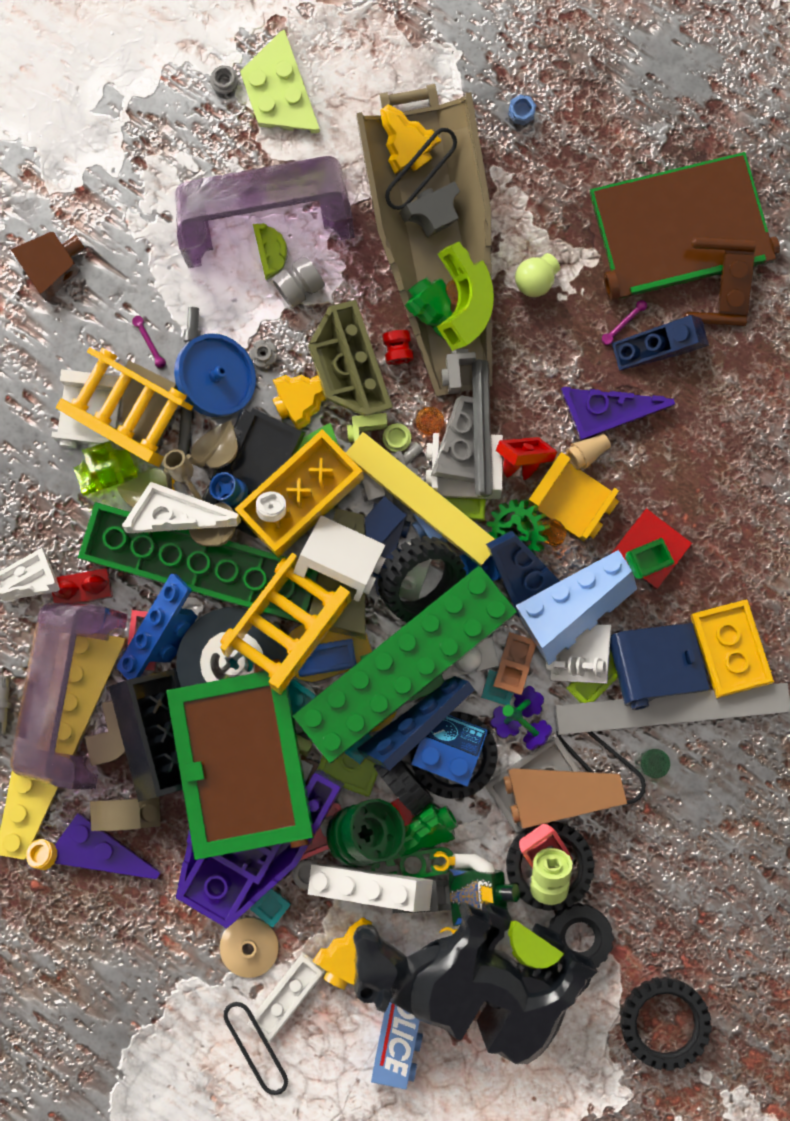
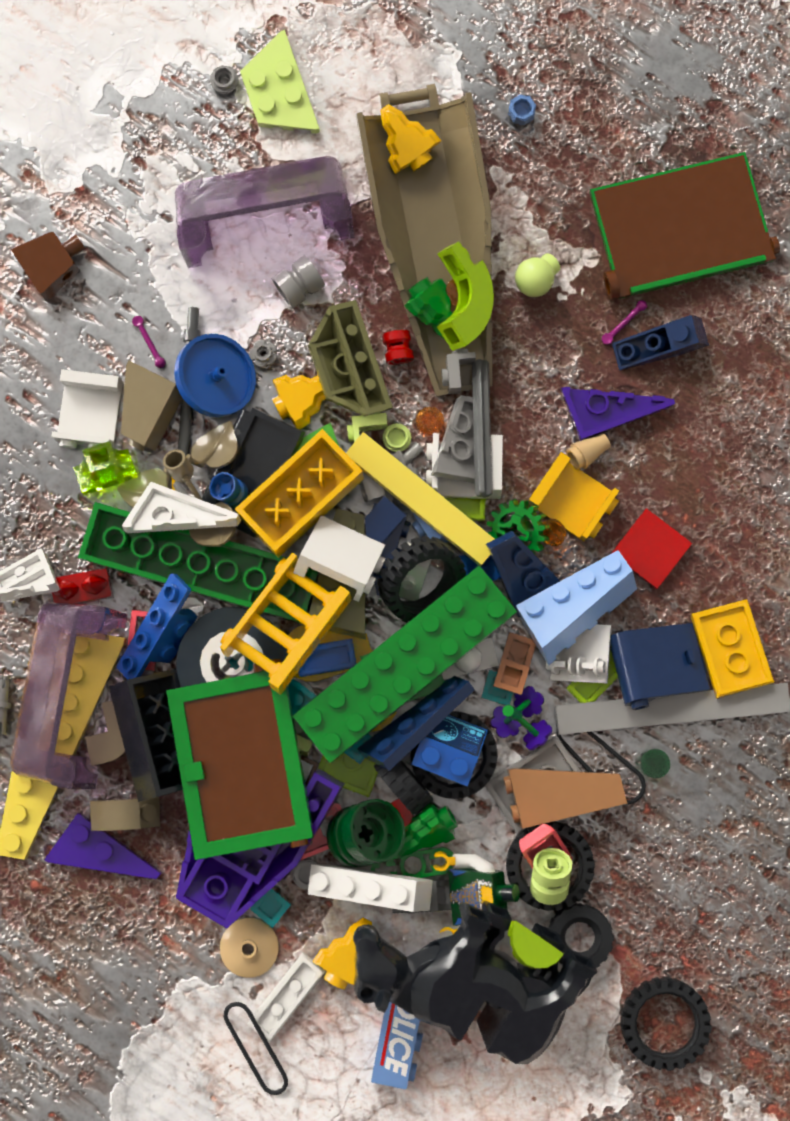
(41, 854): yellow tile -> none
(101, 420): yellow fence -> none
(271, 249): lime tile -> none
(271, 506): white tile -> none
(412, 162): black piece -> none
(433, 209): dark grey brick -> none
(525, 453): red tile -> none
(649, 558): green tile -> none
(735, 280): reddish brown plate -> none

